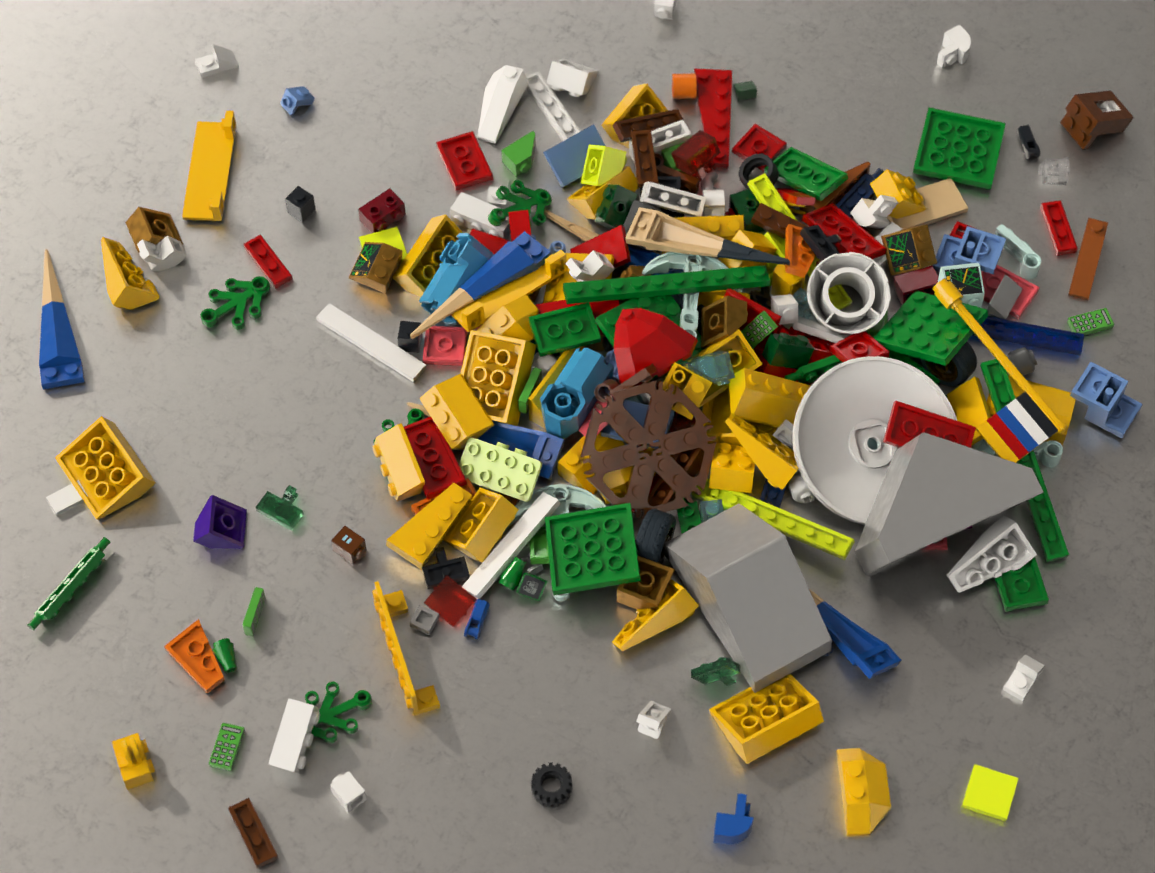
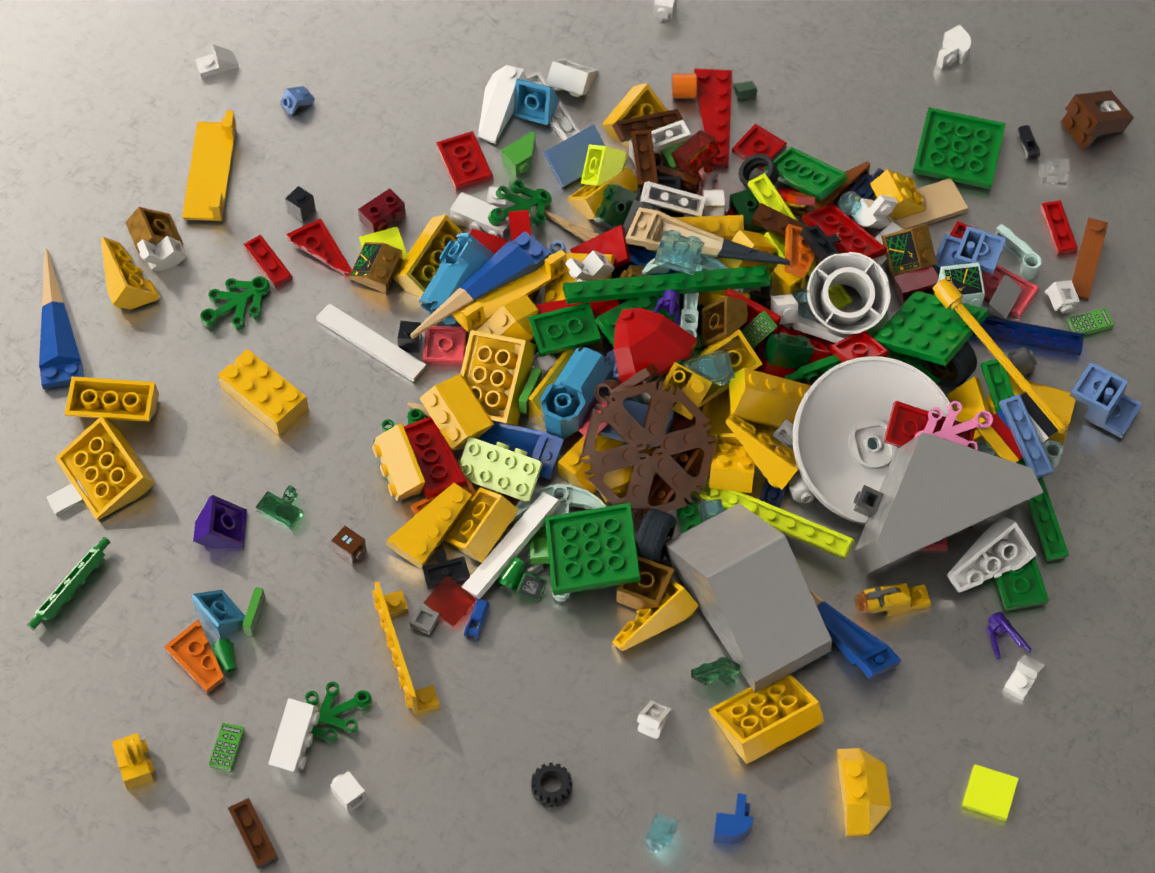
(112, 399): none -> yellow slope
(218, 612): none -> dark azure slope
(263, 392): none -> yellow piece
(318, 242): none -> red wing
(534, 101): none -> dark azure slope
(660, 833): none -> clear light blue brick
(670, 304): none -> dark purple plant
(679, 252): none -> clear light blue slope
(849, 203): none -> clear light blue plate
(867, 501): none -> dark grey brick
(892, 599): none -> yellow plate
(948, 431): none -> bright pink plant
(1000, 625): none -> dark purple plant
(1026, 436): none -> medium blue tile
(1063, 296): none -> white brick

